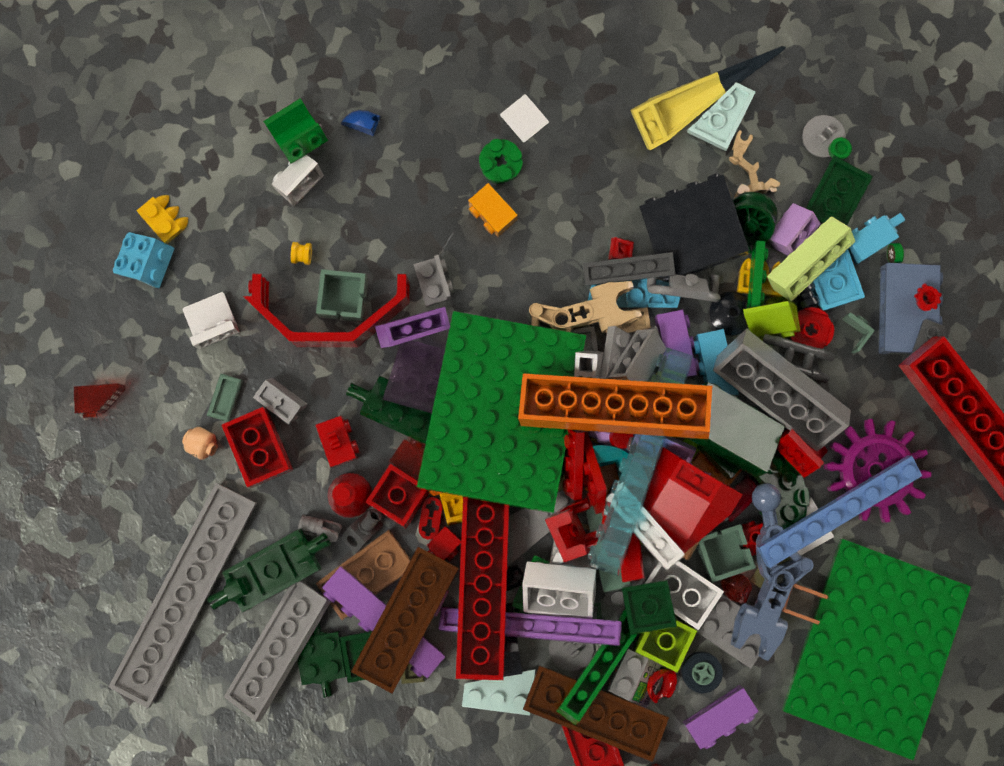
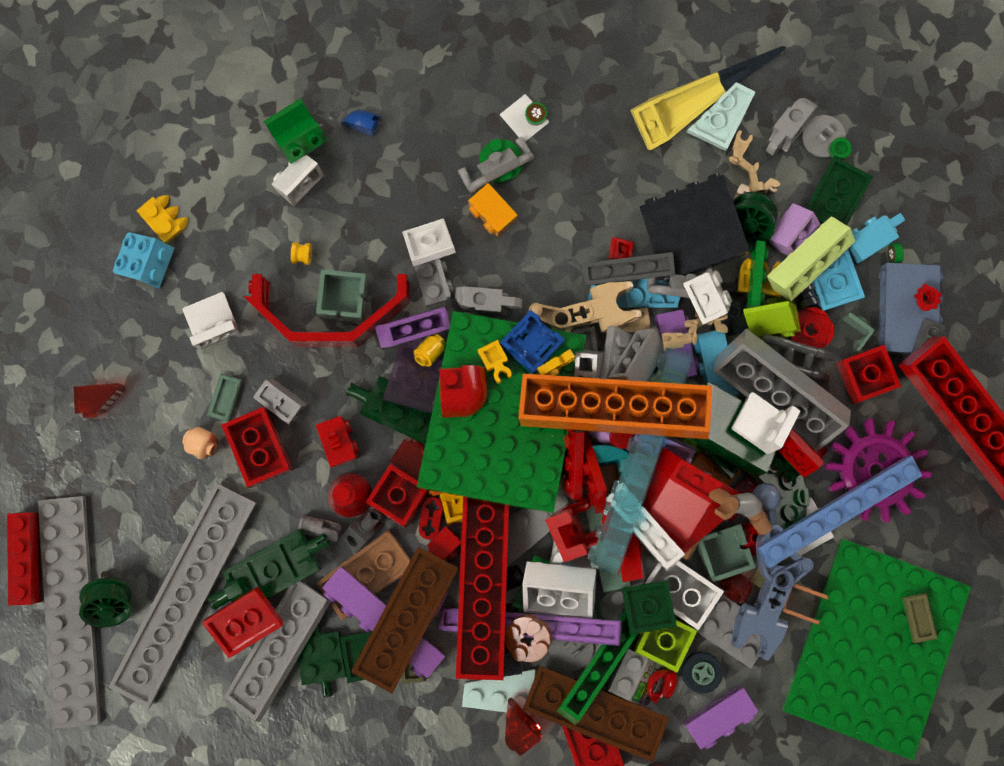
(23, 558): none -> red brick
(69, 639): none -> light grey plate
(105, 602): none -> dark green wheel
(243, 622): none -> red plate
(428, 242): none -> white tile
(429, 350): none -> yellow brick
(462, 390): none -> red brick
(486, 300): none -> light grey piece
(494, 358): none -> yellow plate
(497, 165): none -> light grey piece
(521, 729): none -> clear red slope
(534, 627): none -> plate
(536, 113): none -> tile
(539, 335): none -> blue brick
(554, 365): none -> yellow plate
(678, 340): none -> tan piece
(708, 295): none -> white bracket
(743, 504): none -> medium nougat piece
(764, 423): none -> white bracket
(791, 125): none -> light grey piece
(868, 374): none -> red brick
(919, 617): none -> olive tile

